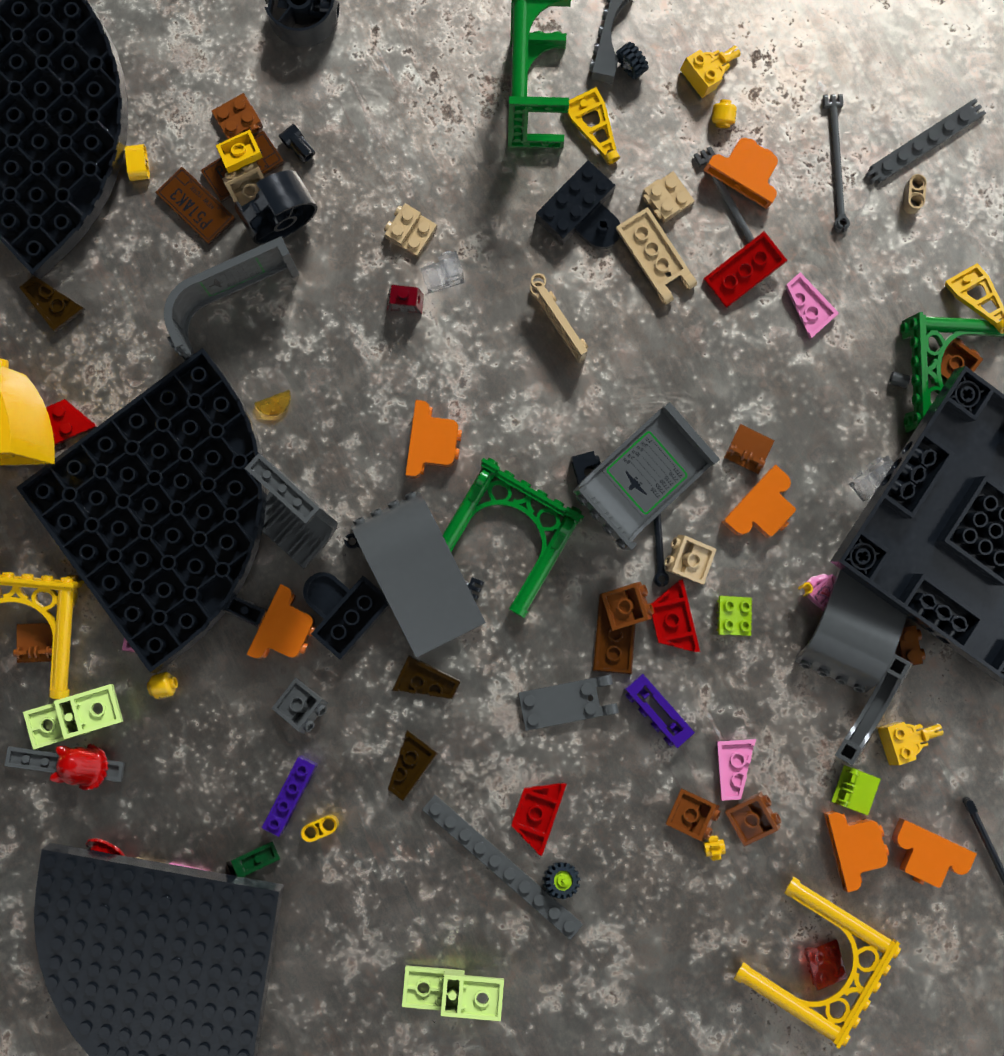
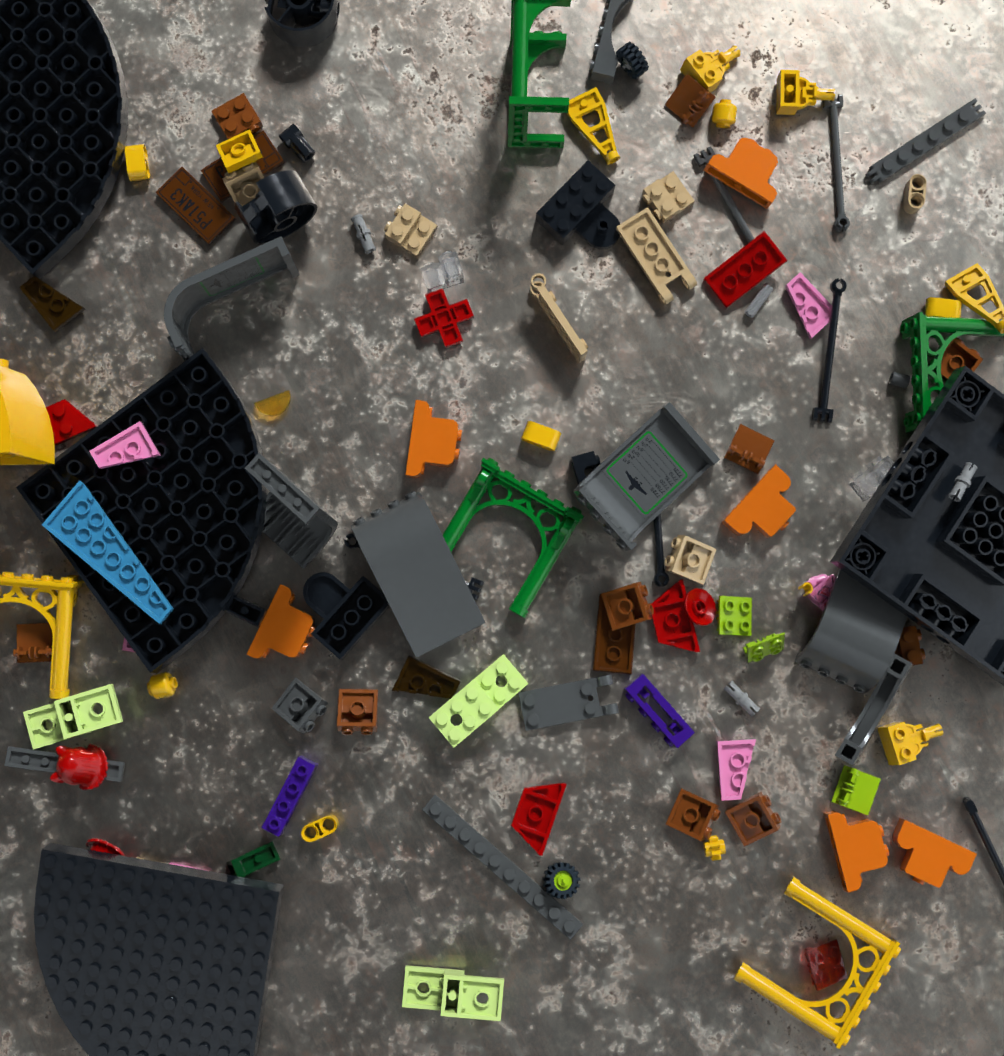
(94, 538): none -> dark azure wing
(125, 447): none -> bright pink wing
(357, 711): none -> dark orange plate
(363, 234): none -> light grey pin
(405, 299): dark red torso -> none
(411, 765): dark brown wing -> none
(444, 318): none -> red plate
(478, 701): none -> yellowish green bracket
(541, 436): none -> yellow beam
(690, 101): none -> dark orange hinge
(700, 607): none -> red dish
(741, 698): none -> light grey pin
(758, 300): none -> light grey axle
(769, 645): none -> lime hinge
(796, 93): none -> yellow brick
(837, 293): none -> black hinge
(943, 307): none -> yellow beam
(962, 481): none -> light grey pin

